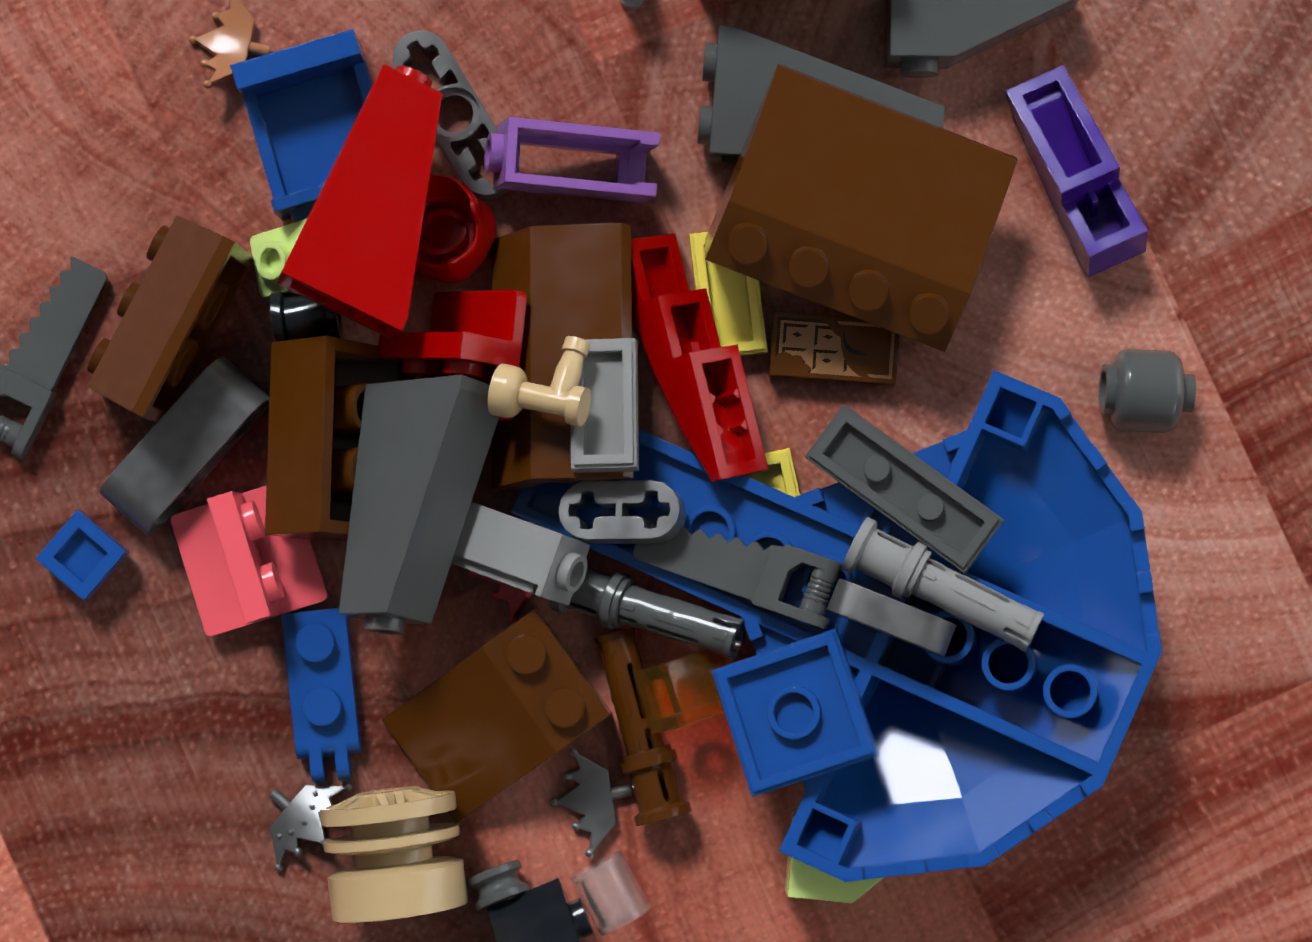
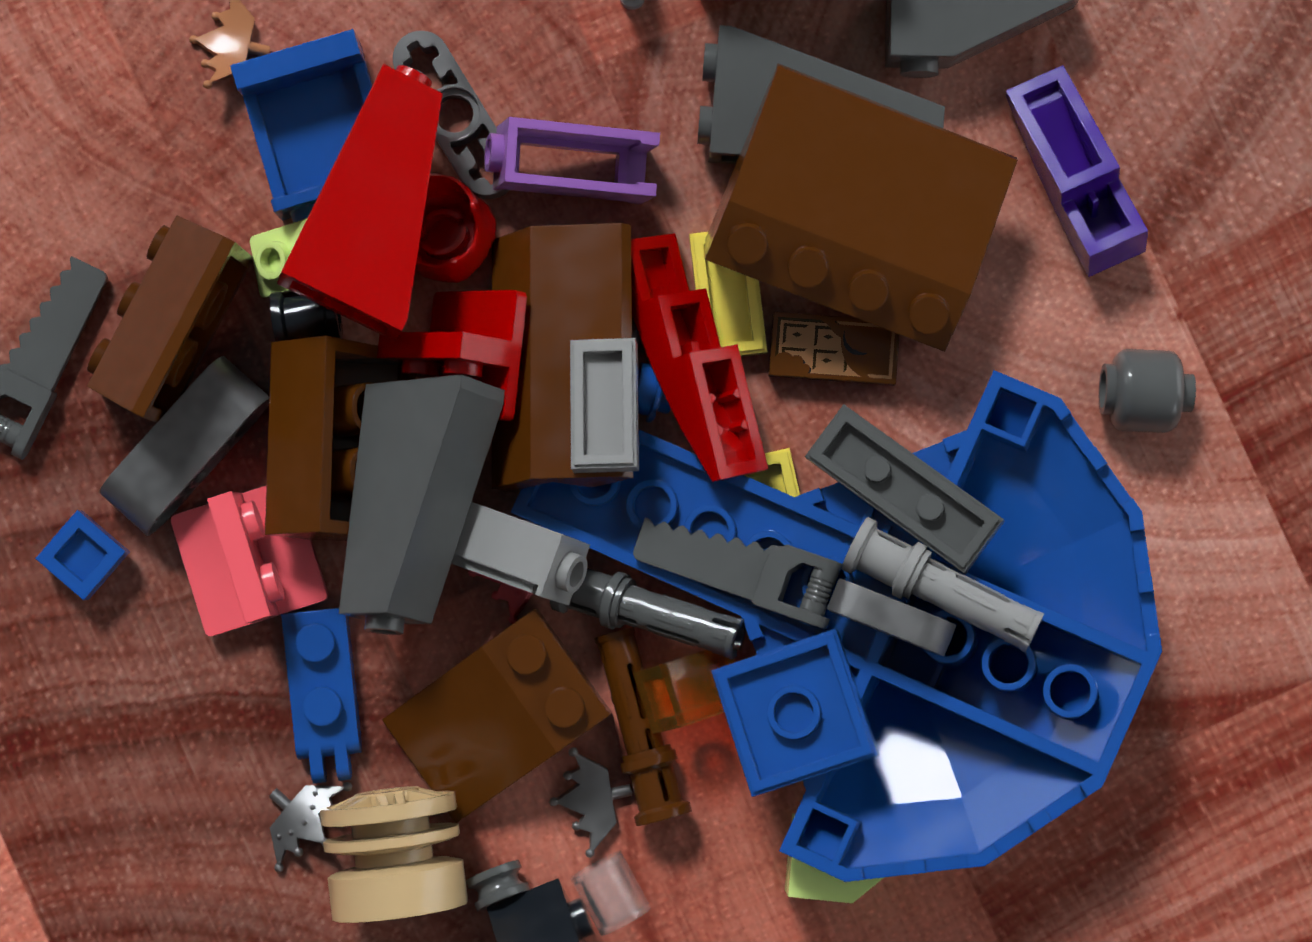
(511, 391): tan piece -> none
(622, 527): flat silver beam -> none
(650, 395): none -> blue plate

